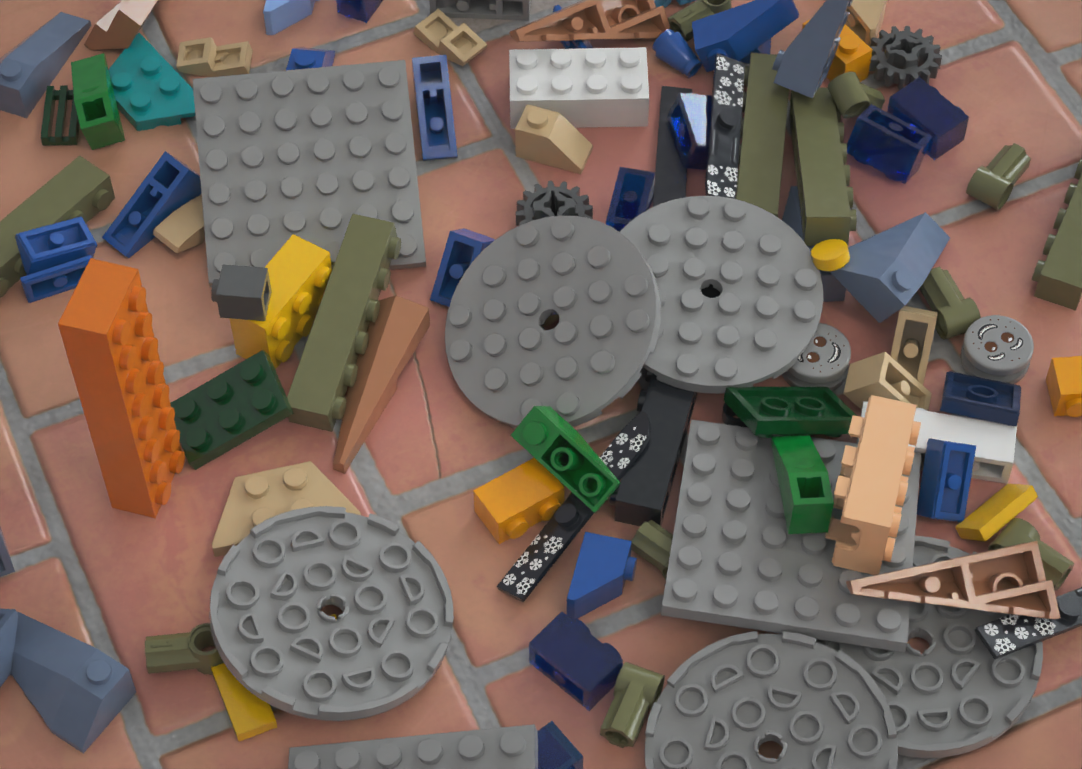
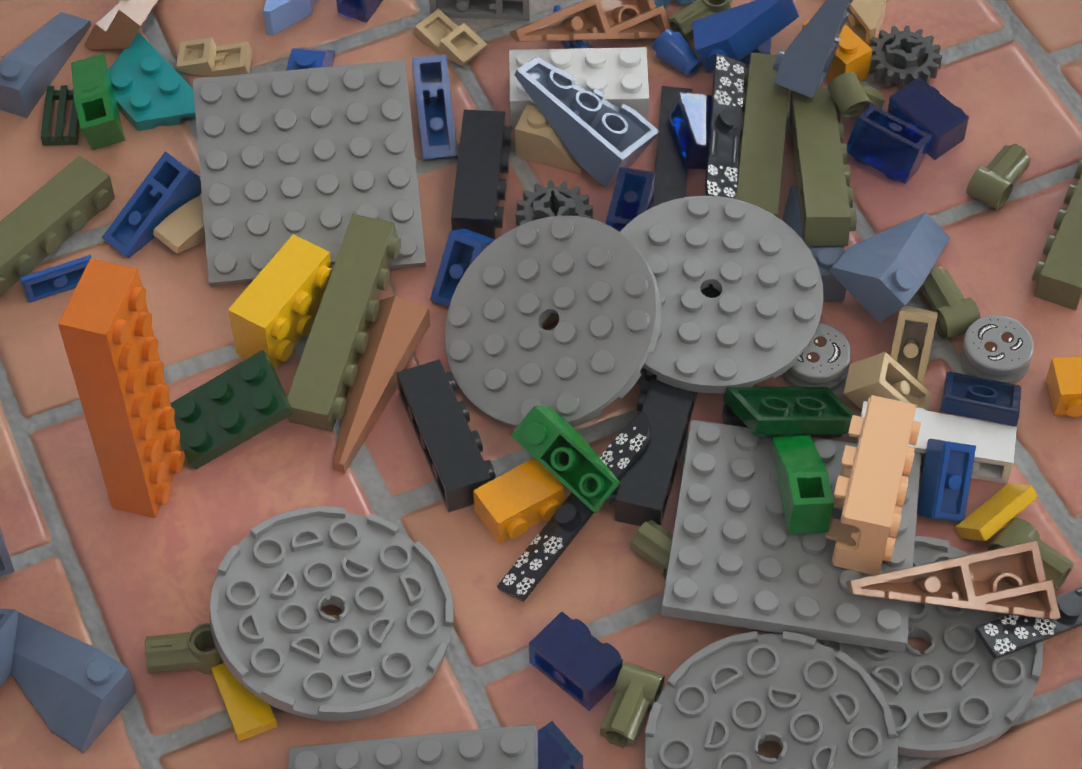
(55, 244): blue slope -> none
(242, 292): dark grey brick -> none
(271, 493): tan wing -> none
(444, 433): none -> black brick
(480, 172): none -> black brick
(589, 126): none -> sand blue wedge
(599, 573): blue slope -> none
(830, 255): yellow tile -> none

